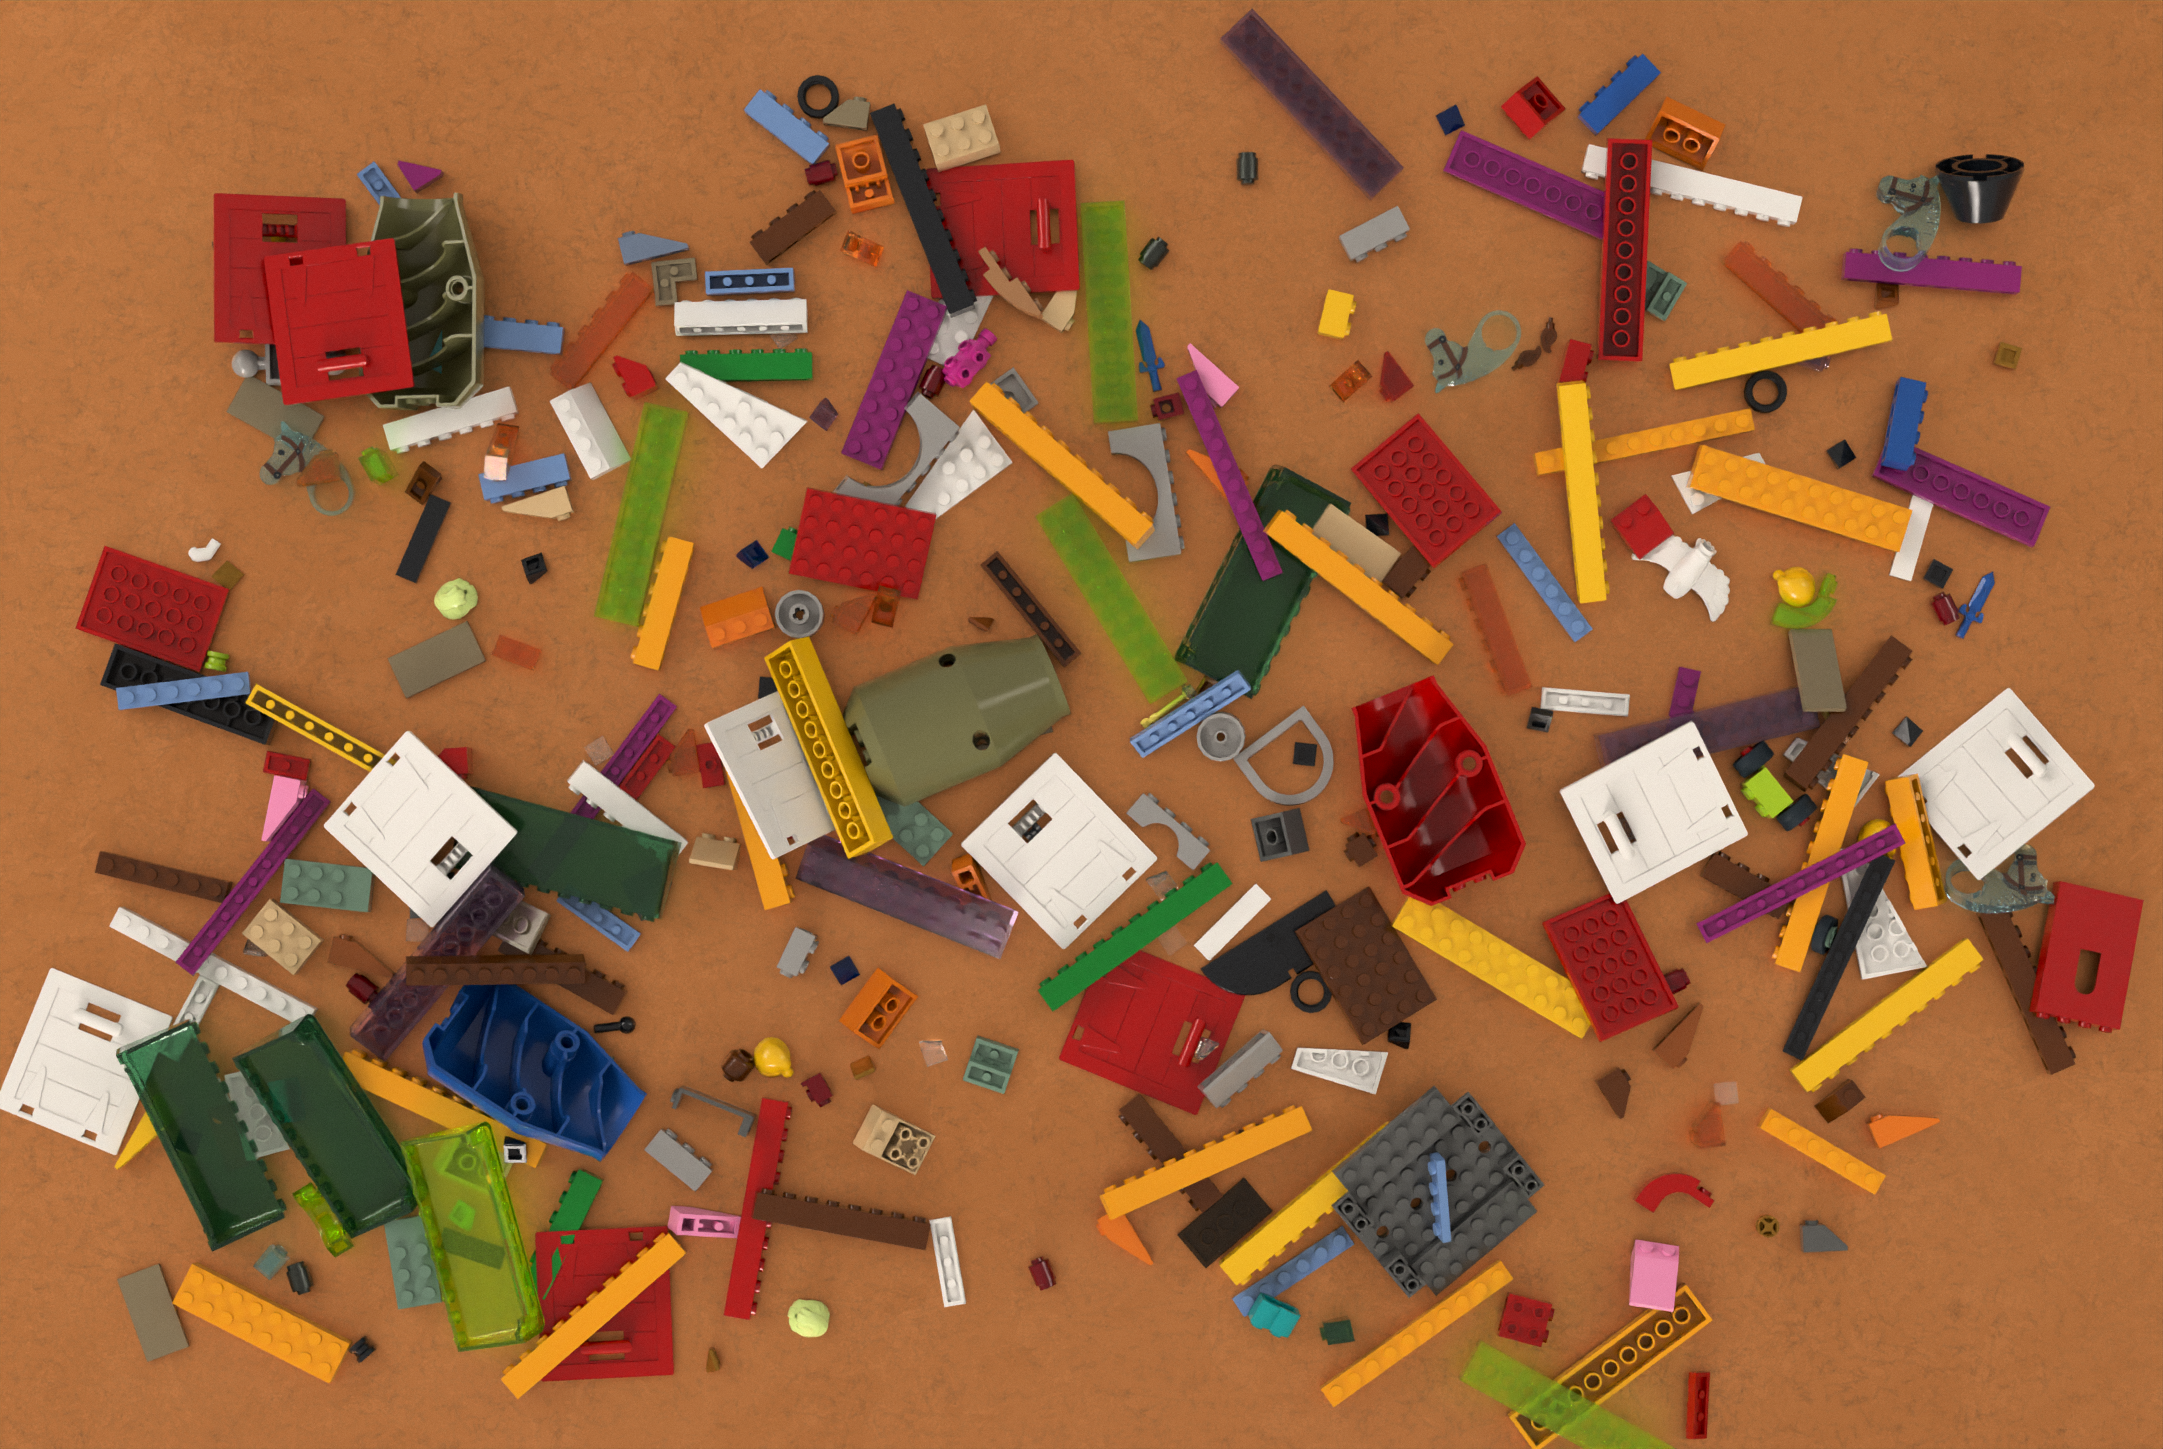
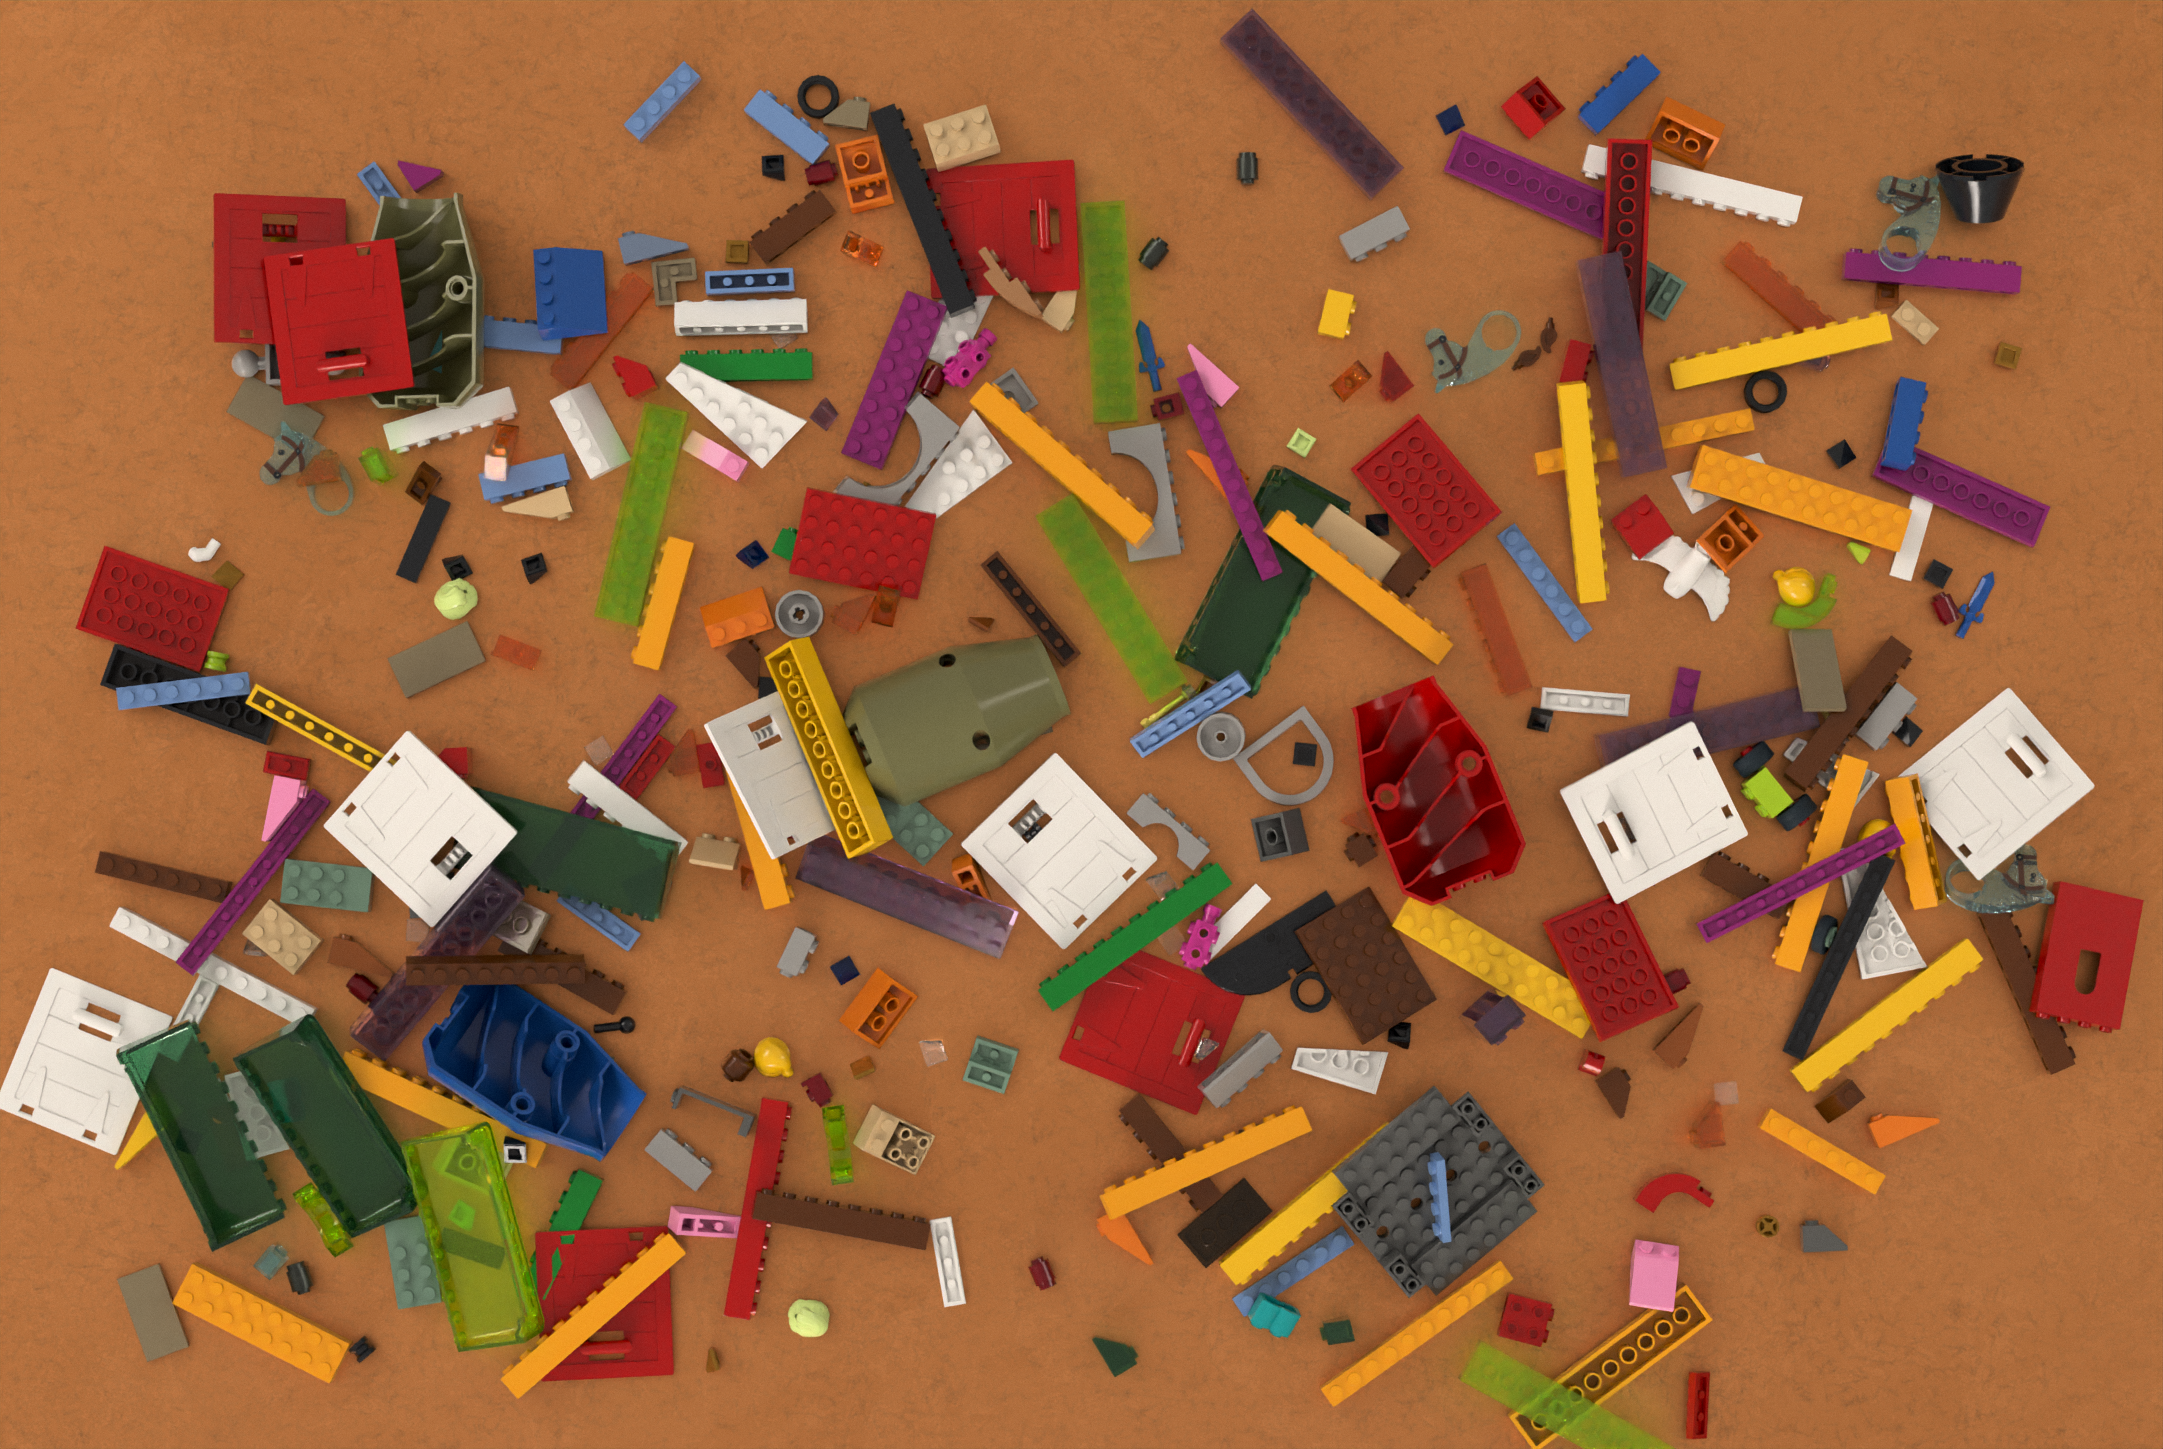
(457, 567): none -> black slope
(570, 292): none -> blue slope
(662, 102): none -> medium blue brick
(715, 455): none -> bright pink slope
(737, 251): none -> pearl gold plate
(746, 877): none -> clear orange slope
(747, 660): none -> reddish brown slope
(773, 167): none -> black slope
(838, 1144): none -> clear neon green arch
(1116, 1354): none -> clear green slope
(1198, 942): none -> dark pink brick
(1301, 442): none -> yellowish green tile
(1492, 1017): none -> brick
(1591, 1062): none -> red leg
(1621, 364): none -> brick
(1730, 538): none -> orange slope
(1858, 551): none -> lime slope
(1886, 717): none -> light grey brick
(1914, 322): none -> tan plate

